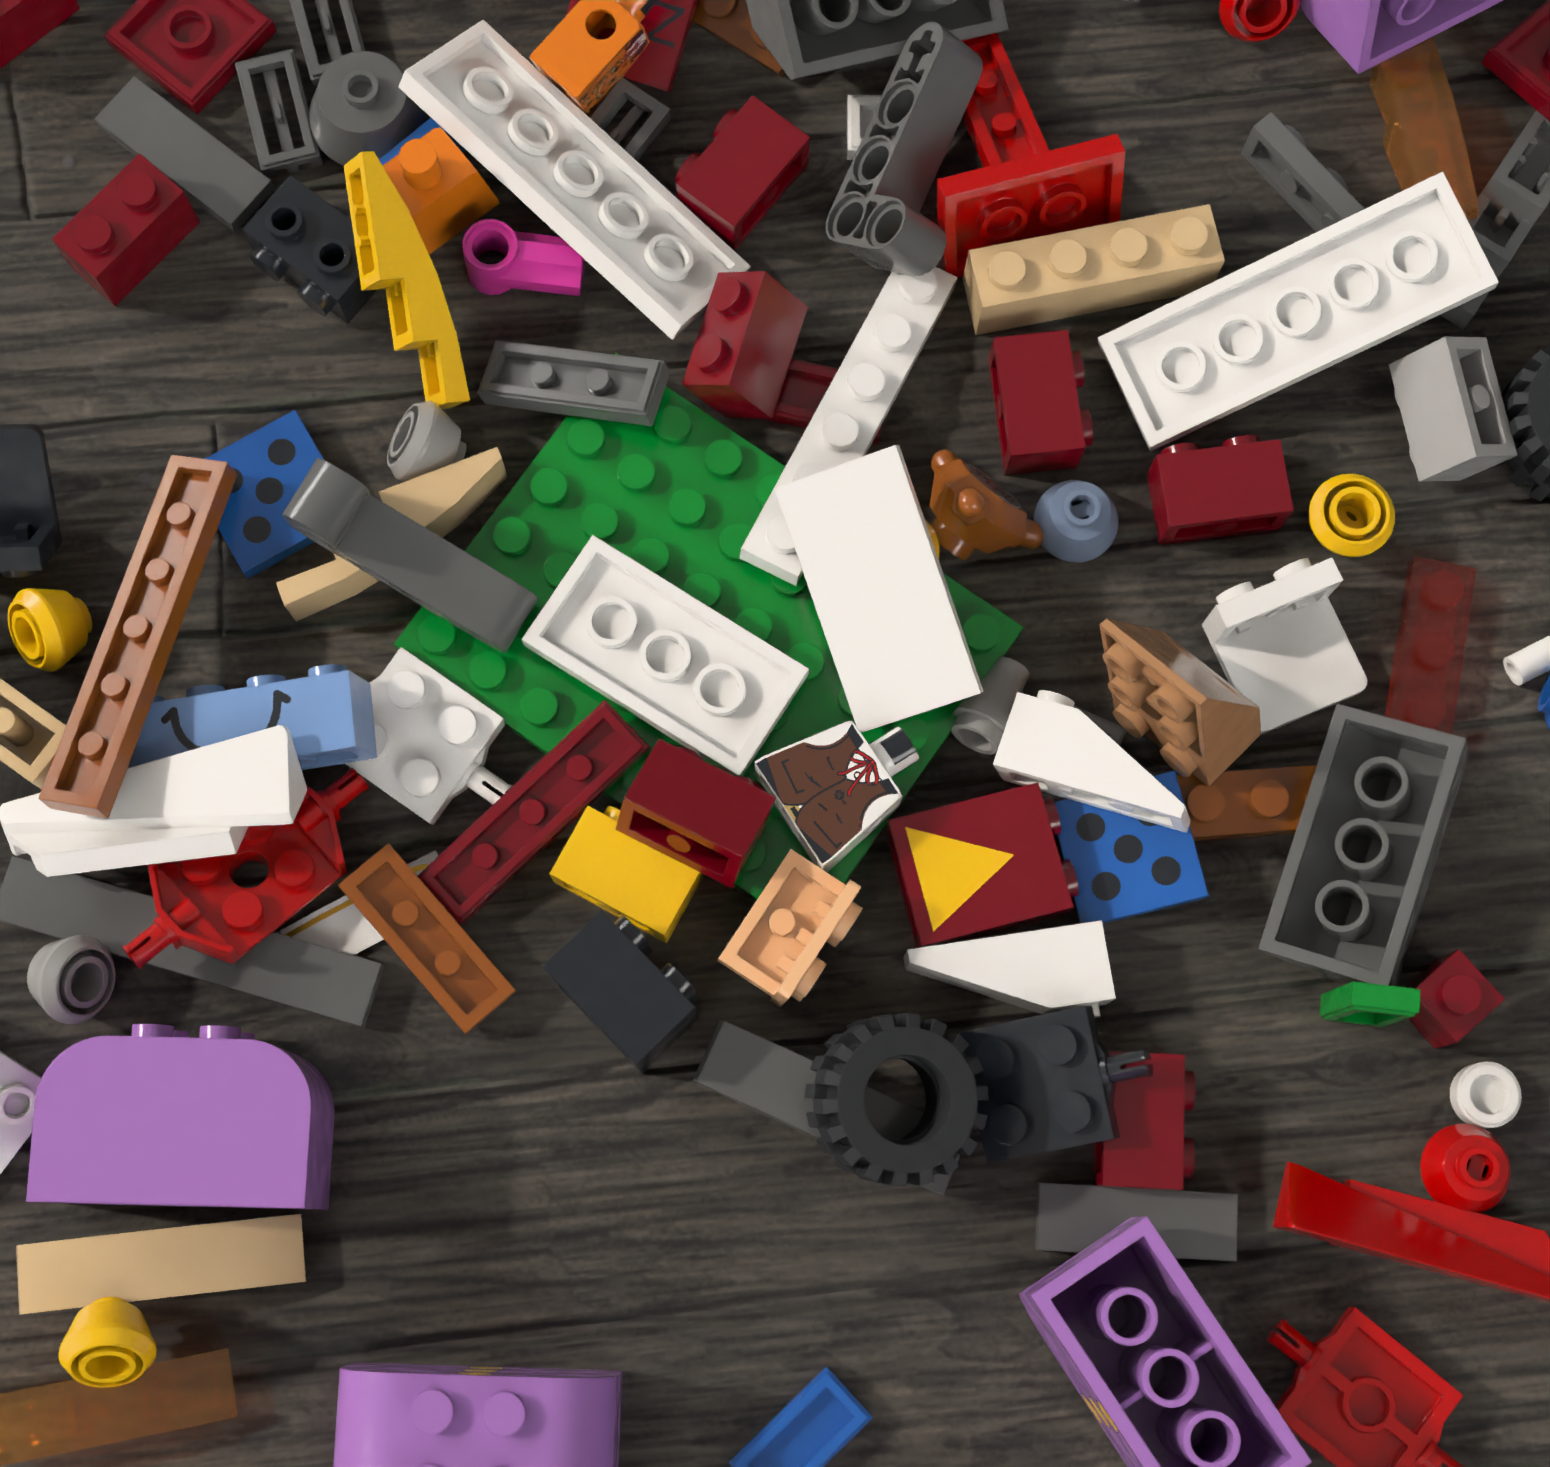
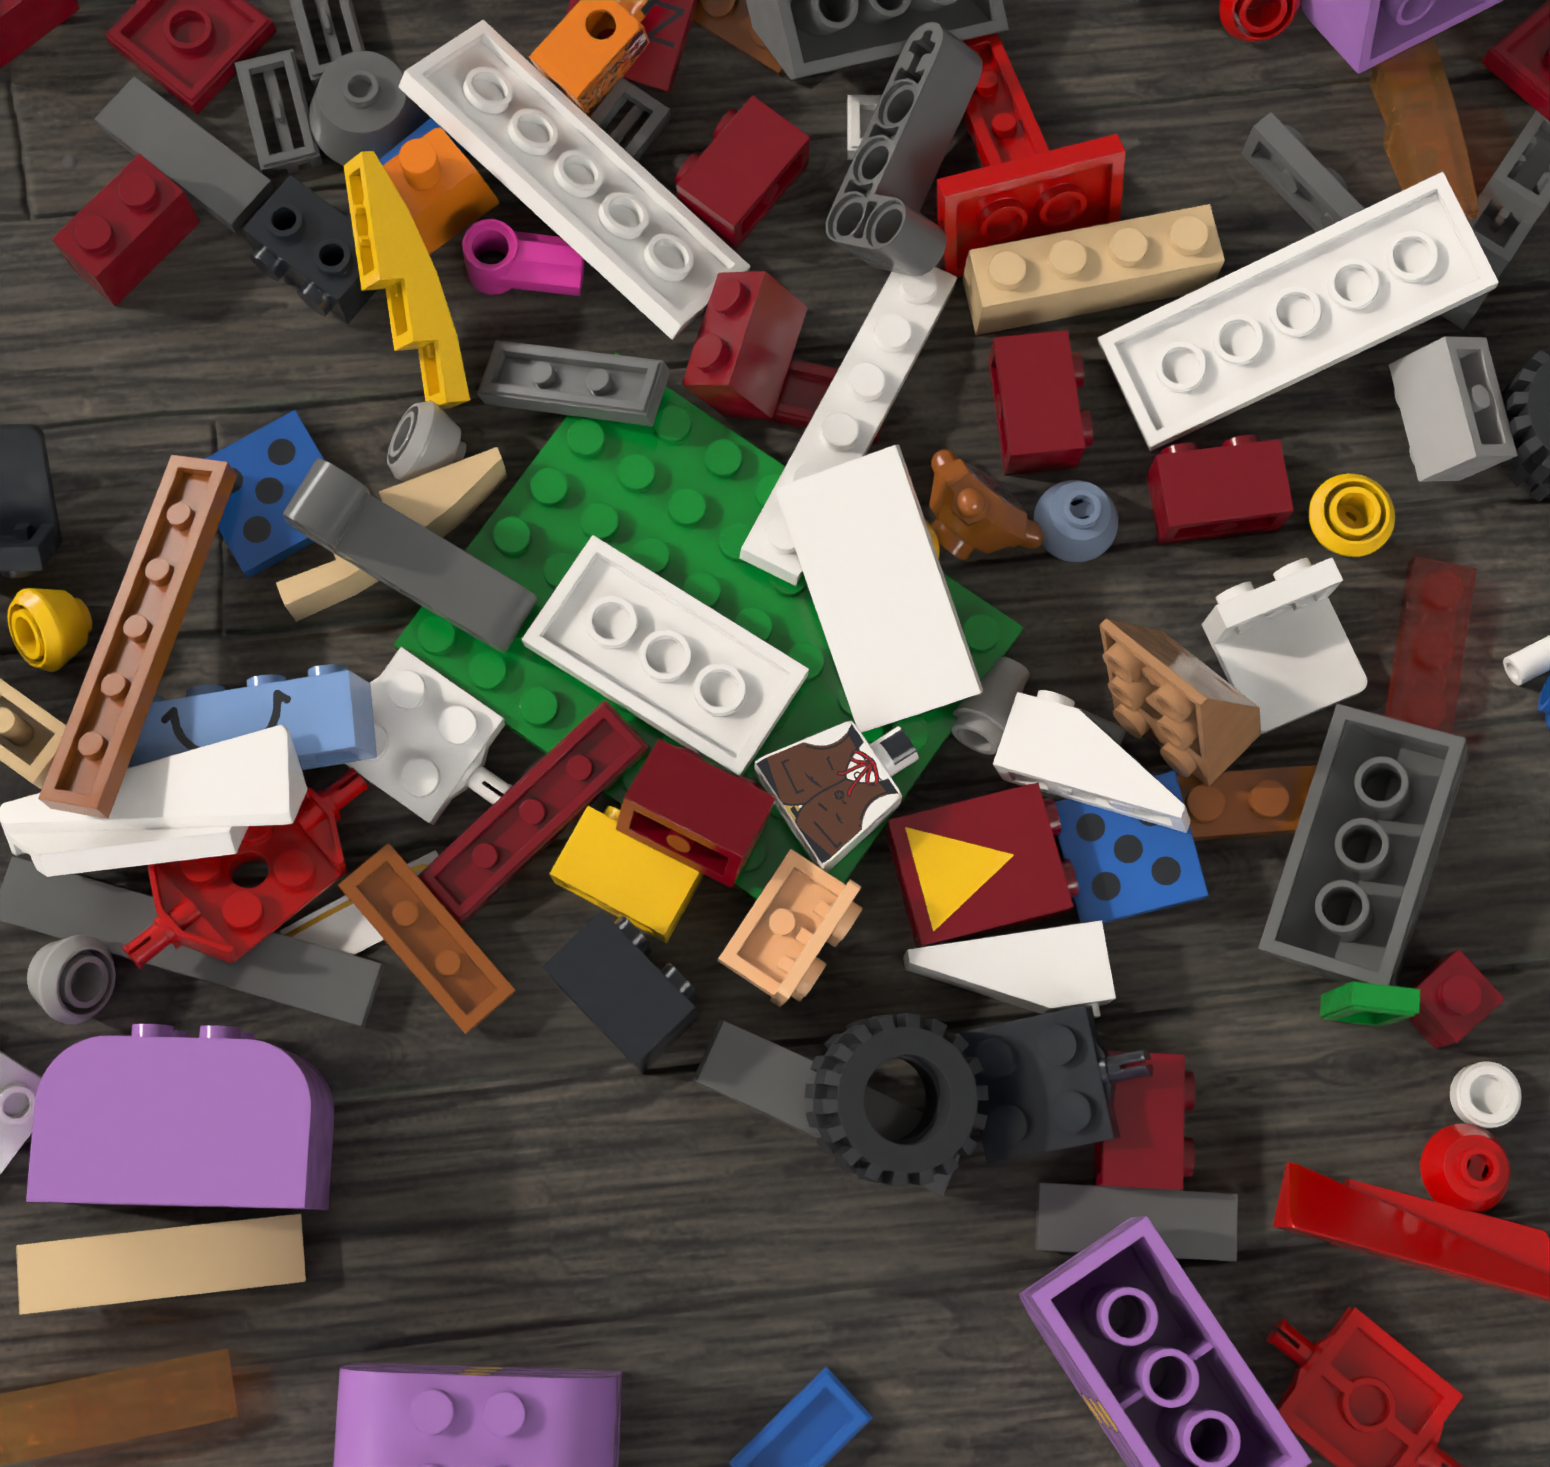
(107, 1344): yellow cone -> none

